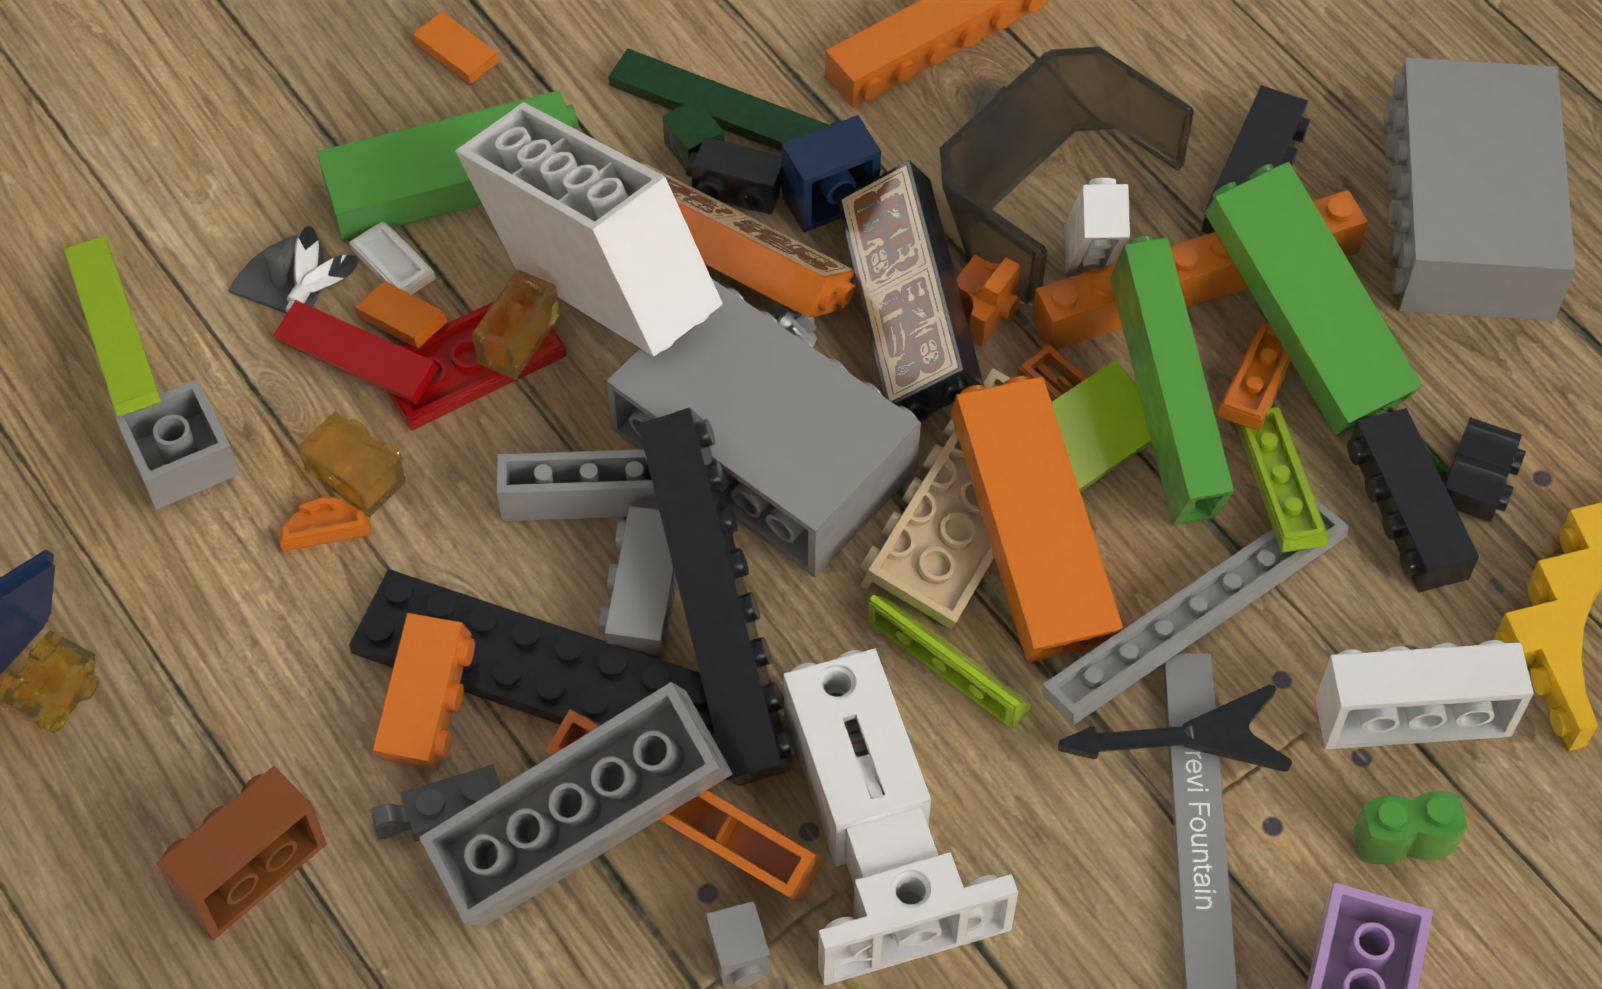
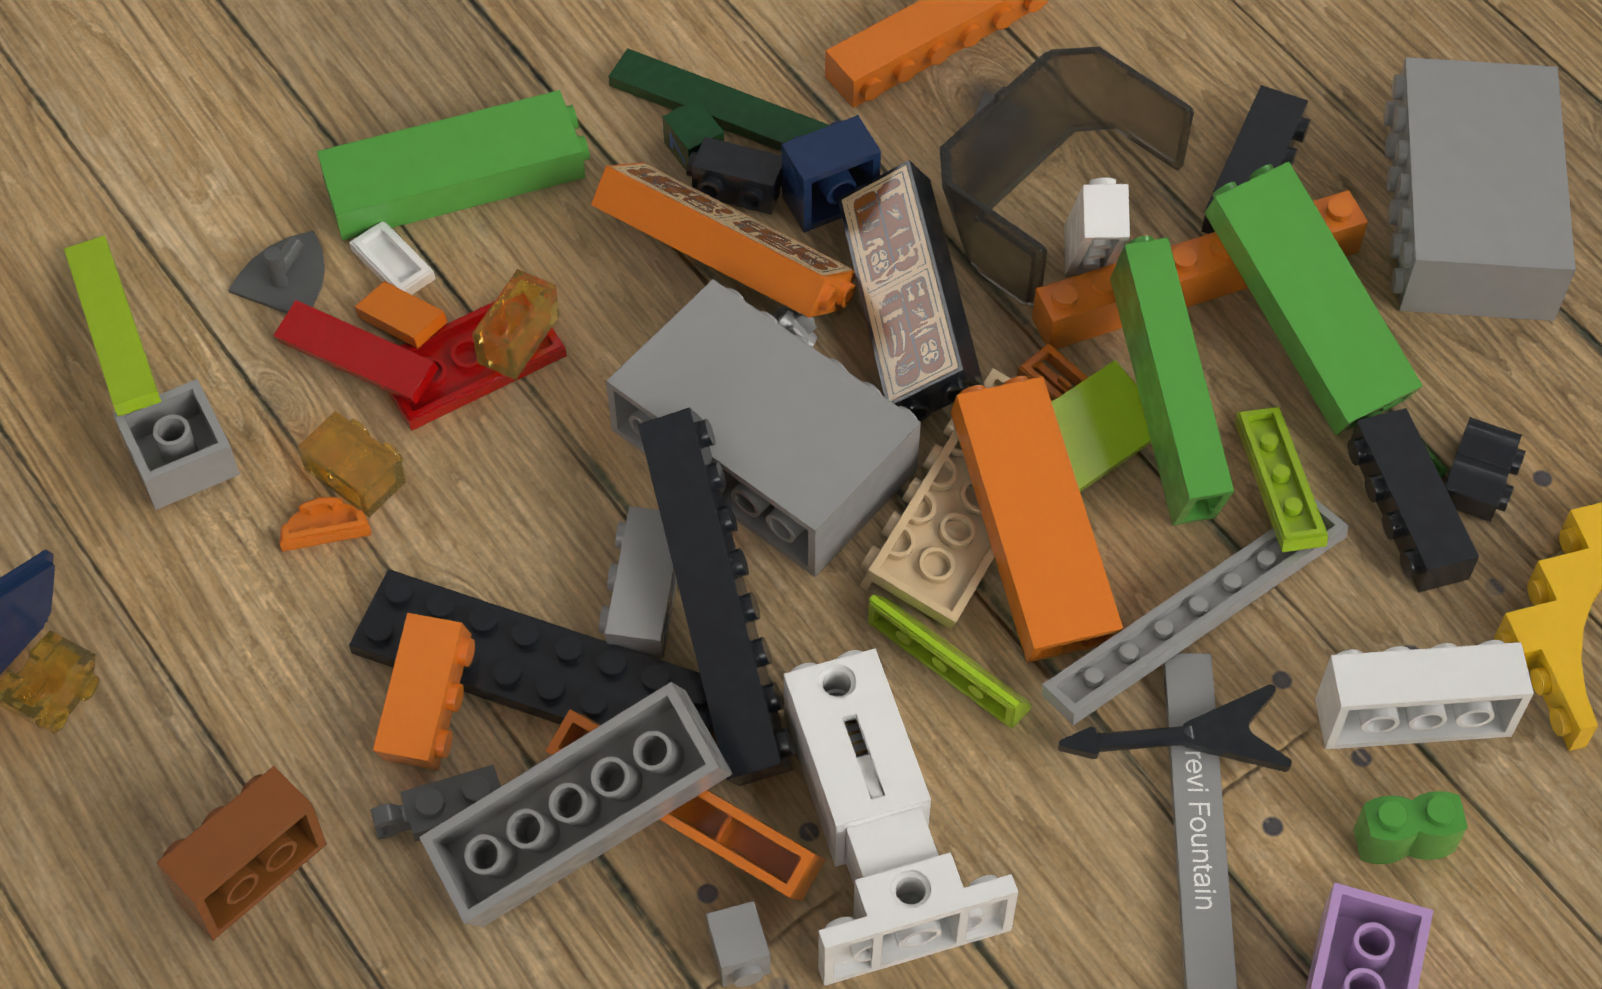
(307, 275): white piece -> none
(455, 47): orange tile -> none
(573, 484): light grey brick -> none
(591, 226): white brick -> none
(988, 295): orange brick -> none
(1256, 380): orange tile -> none

